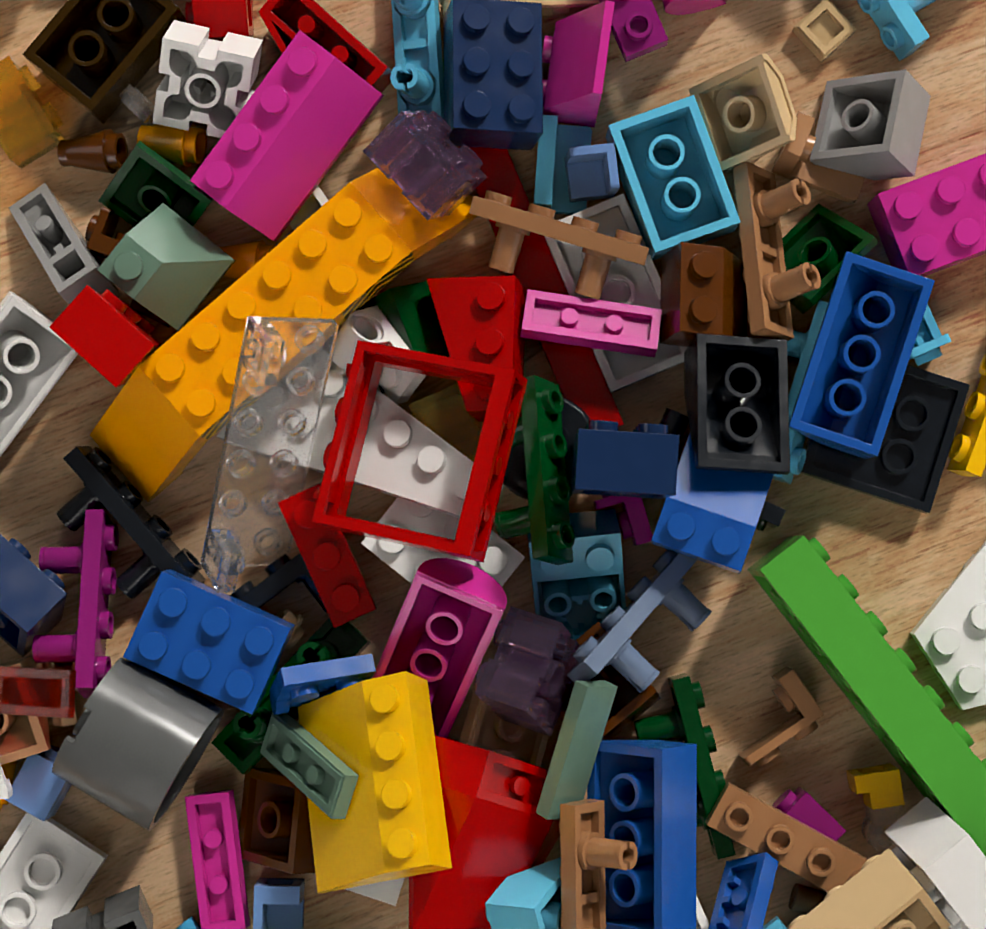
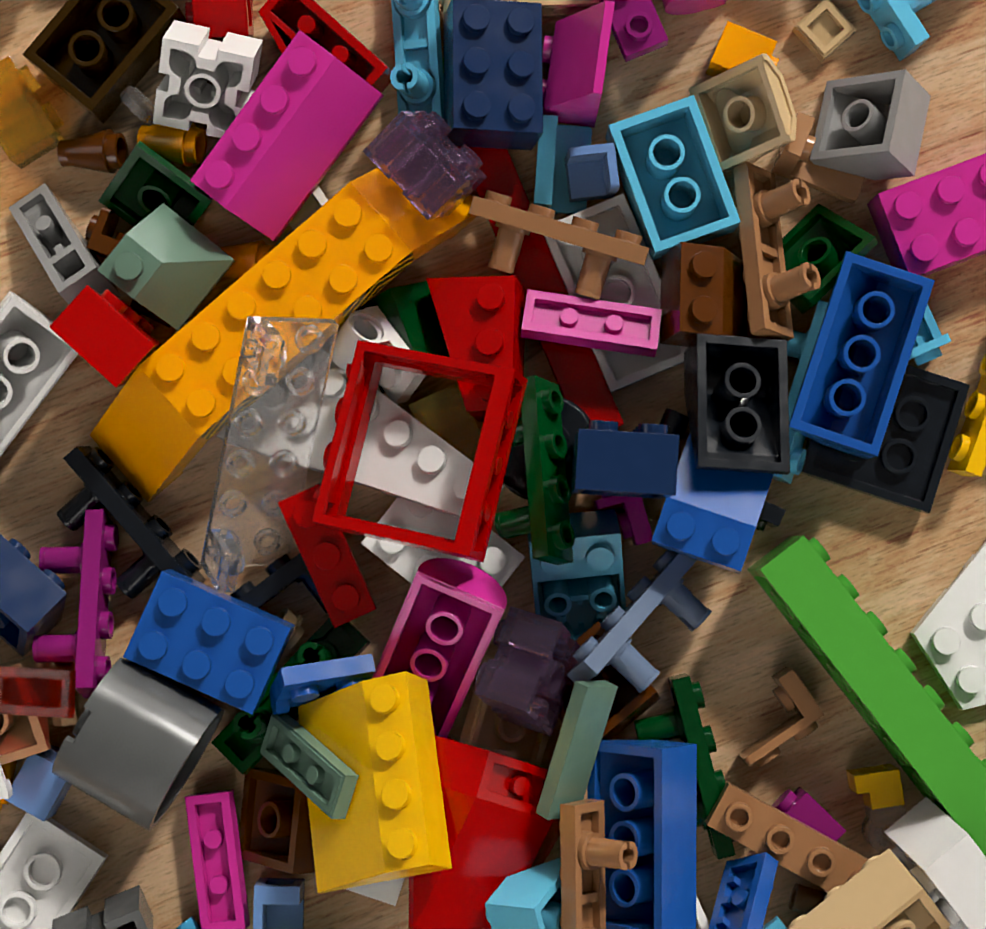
(739, 46): none -> light orange brick

